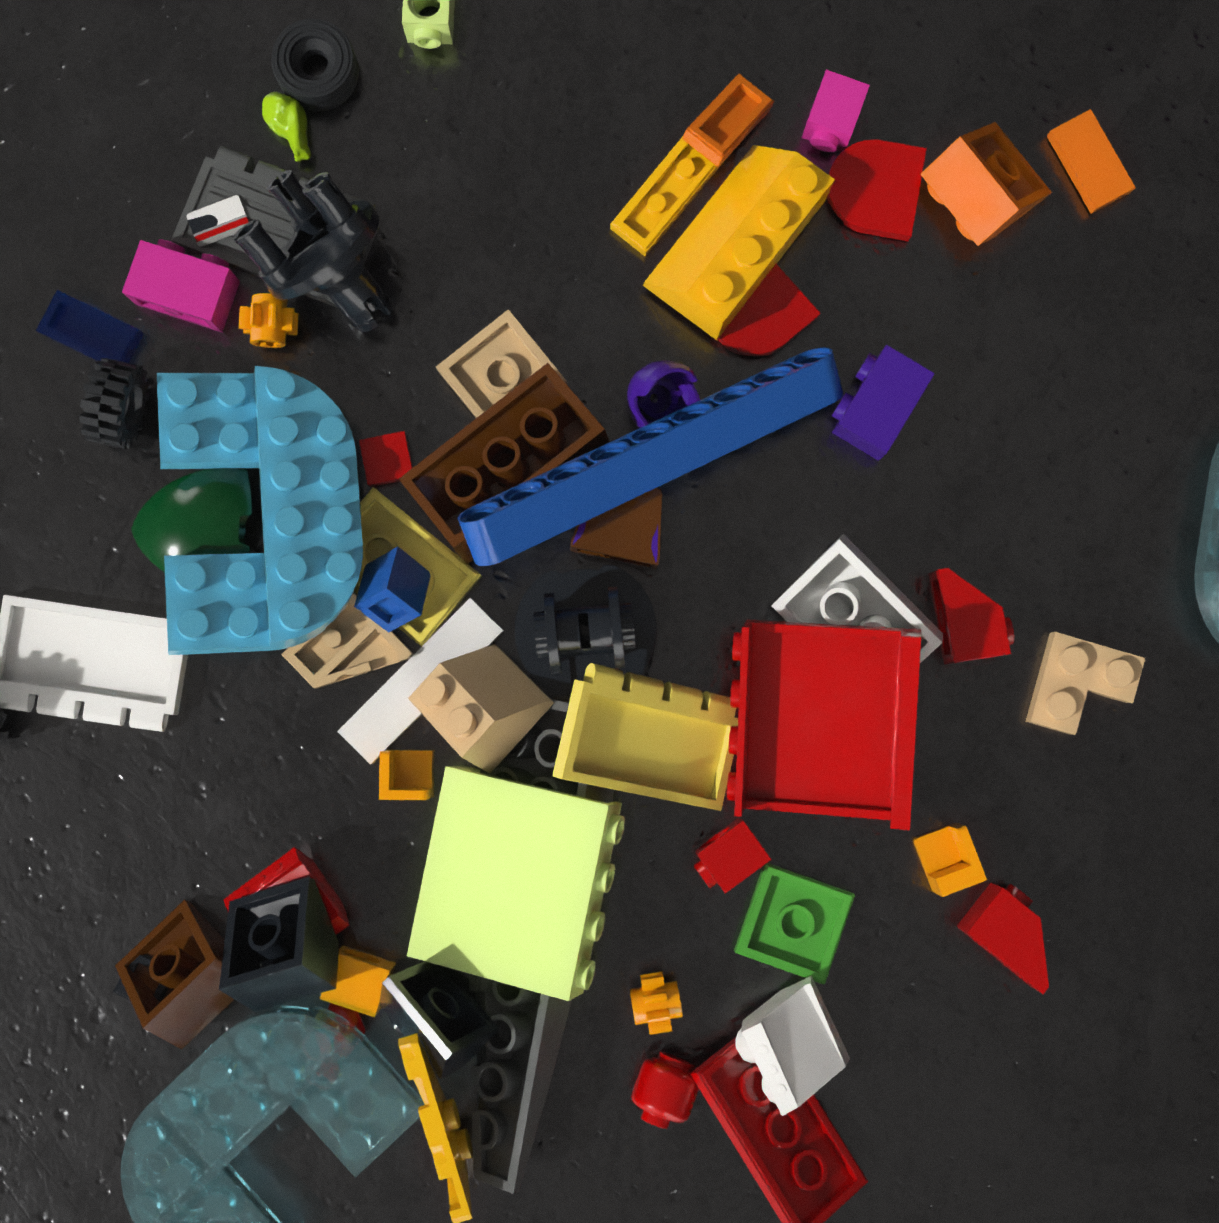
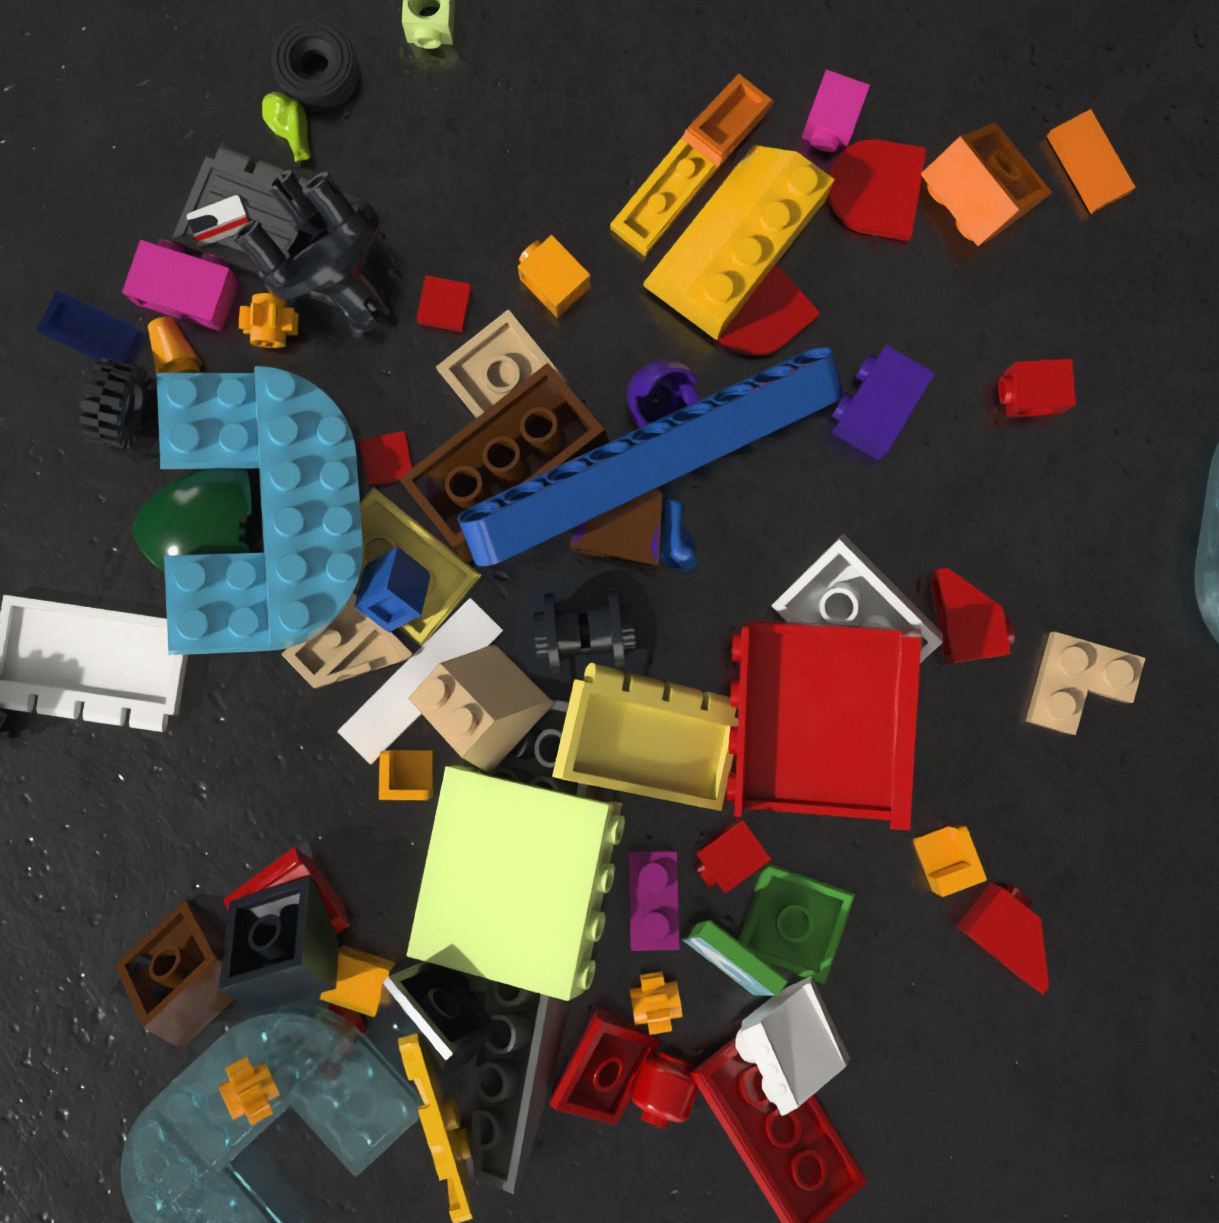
(171, 349): none -> light orange cone
(248, 1090): none -> light orange gear
(444, 304): none -> red tile
(553, 275): none -> light orange brick
(602, 1067): none -> red slope
(653, 898): none -> magenta brick
(676, 543): none -> blue animal
(734, 959): none -> bright green tile
(1038, 388): none -> red brick

